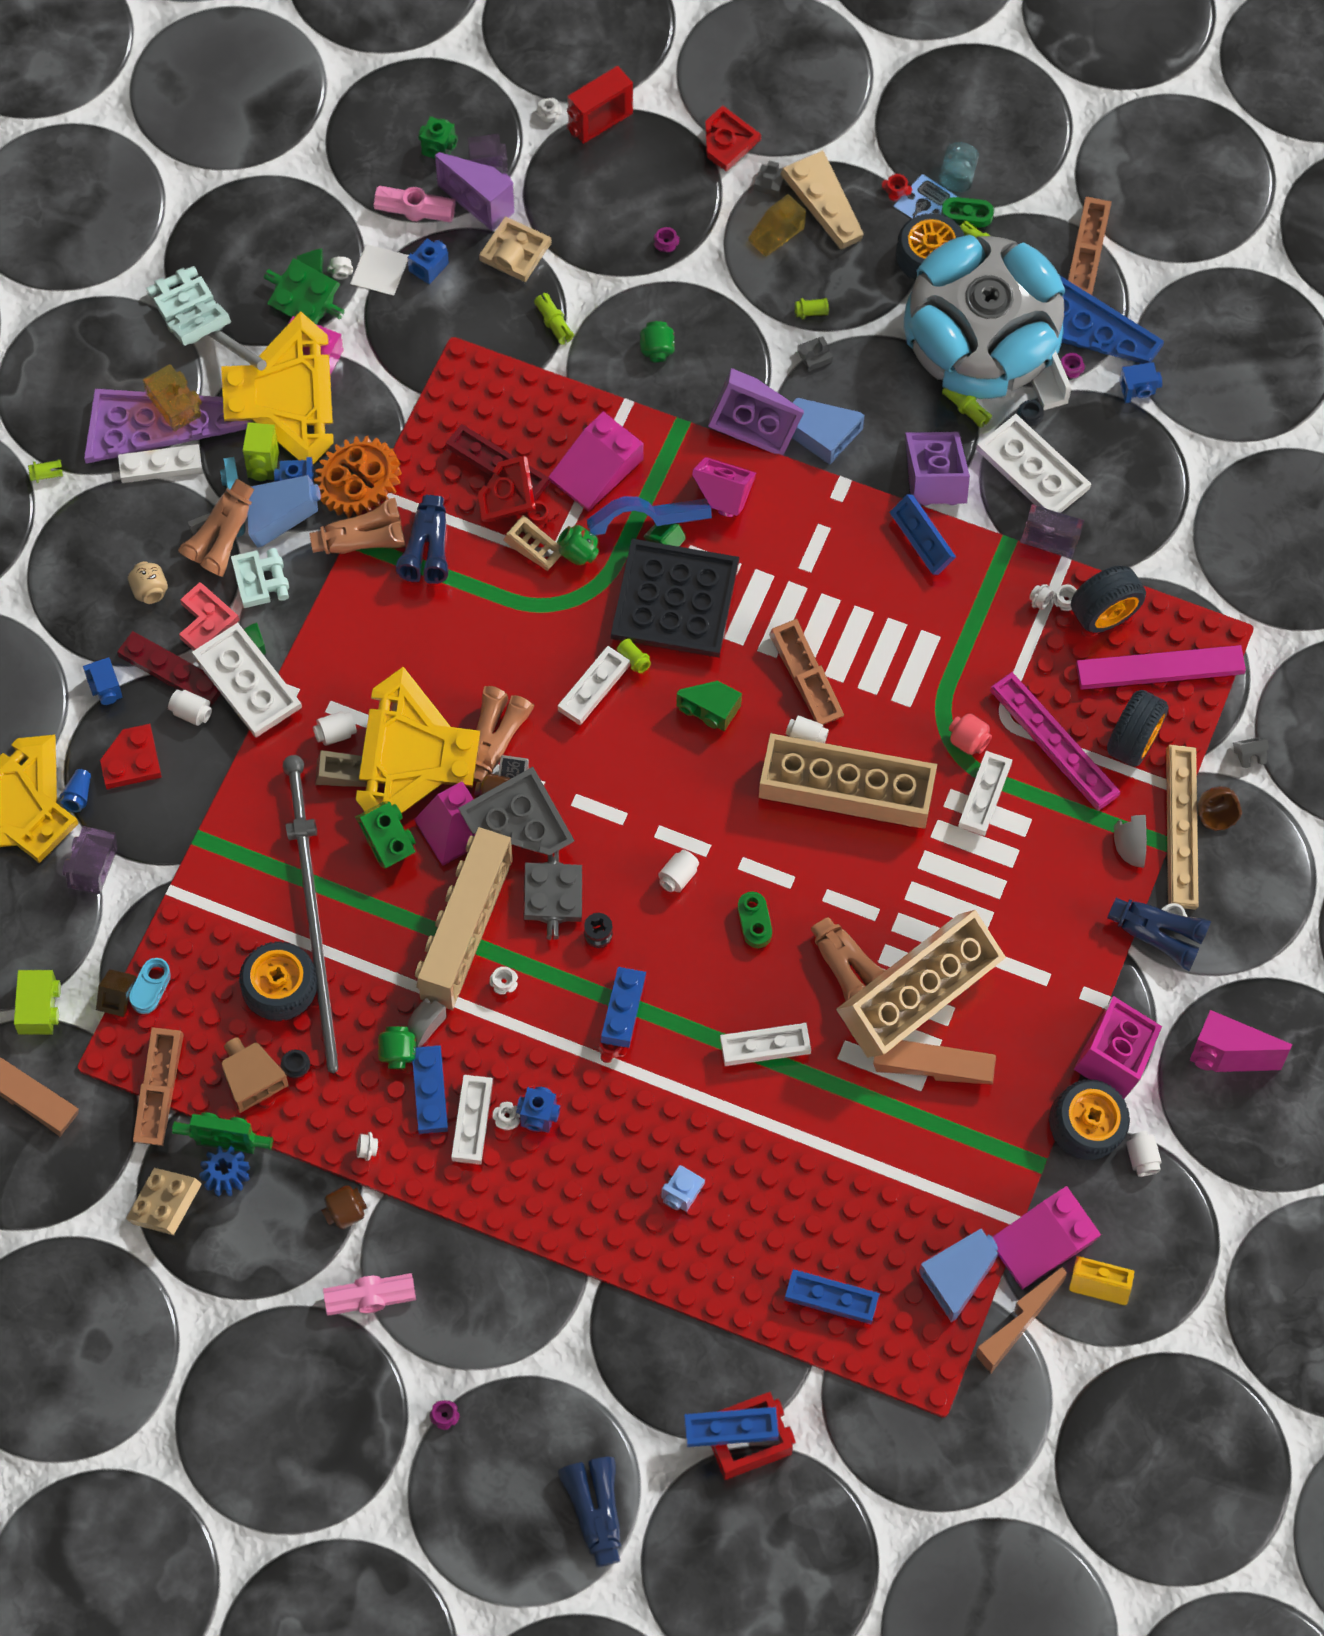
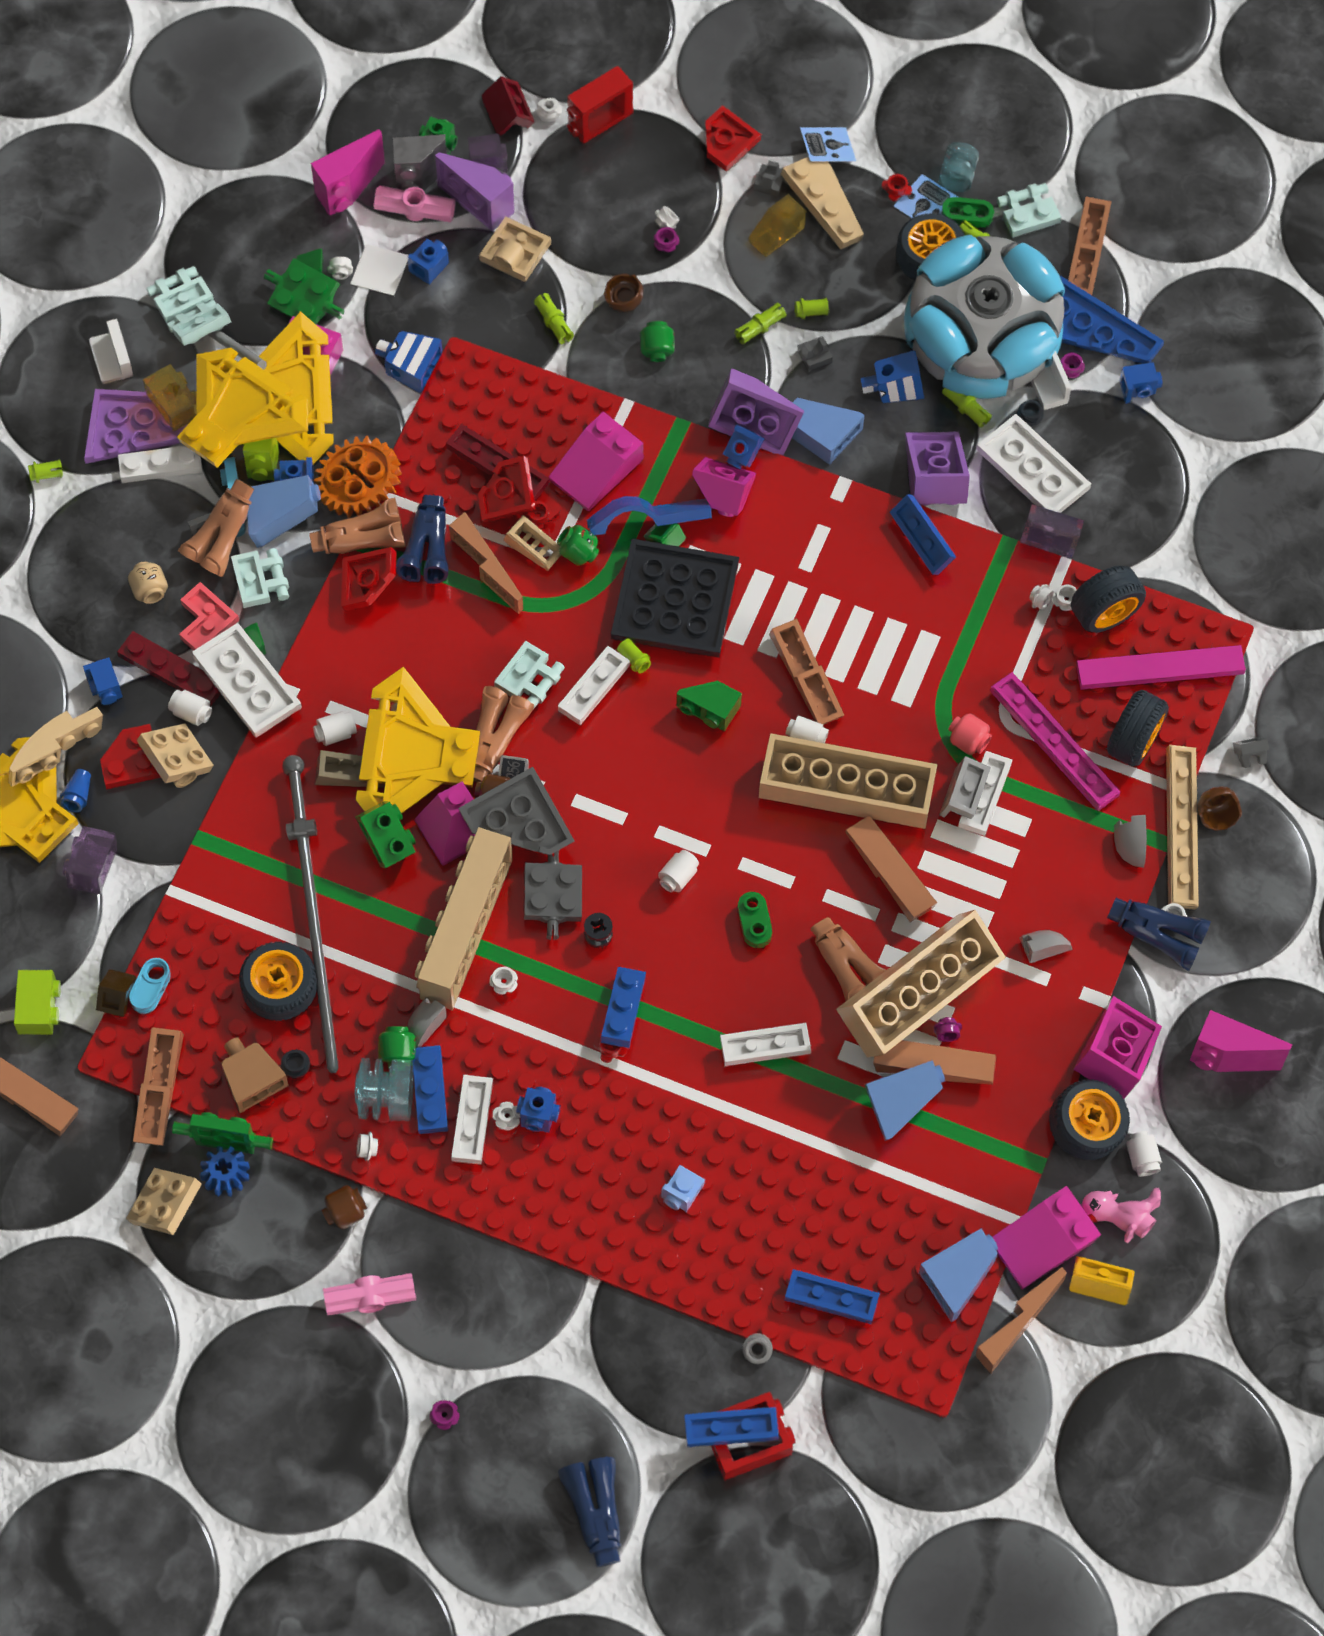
(44, 747): none -> tan slope
(111, 354): none -> white panel
(175, 754): none -> tan plate
(239, 406): none -> yellow plate
(347, 172): none -> dark pink slope
(366, 577): none -> red plate
(385, 1089): none -> clear light blue wheel
(410, 358): none -> blue torso
(416, 160): none -> flat silver slope
(491, 571): none -> nougat slope
(507, 105): none -> dark red panel
(522, 670): none -> light aqua plate
(624, 292): none -> reddish brown hair
(666, 218): none -> white plate
(752, 444): none -> blue brick
(757, 1358): none -> light grey plate
(760, 323): none -> lime pin
(828, 144): none -> sticker
(891, 868): none -> nougat slope
(896, 379): none -> blue torso
(903, 1095): none -> medium blue slope
(947, 1029): none -> magenta plate
(965, 788): none -> light grey panel
(1031, 216): none -> light aqua plate
(1044, 944): none -> light grey brick
(1128, 1216): none -> bright pink animal

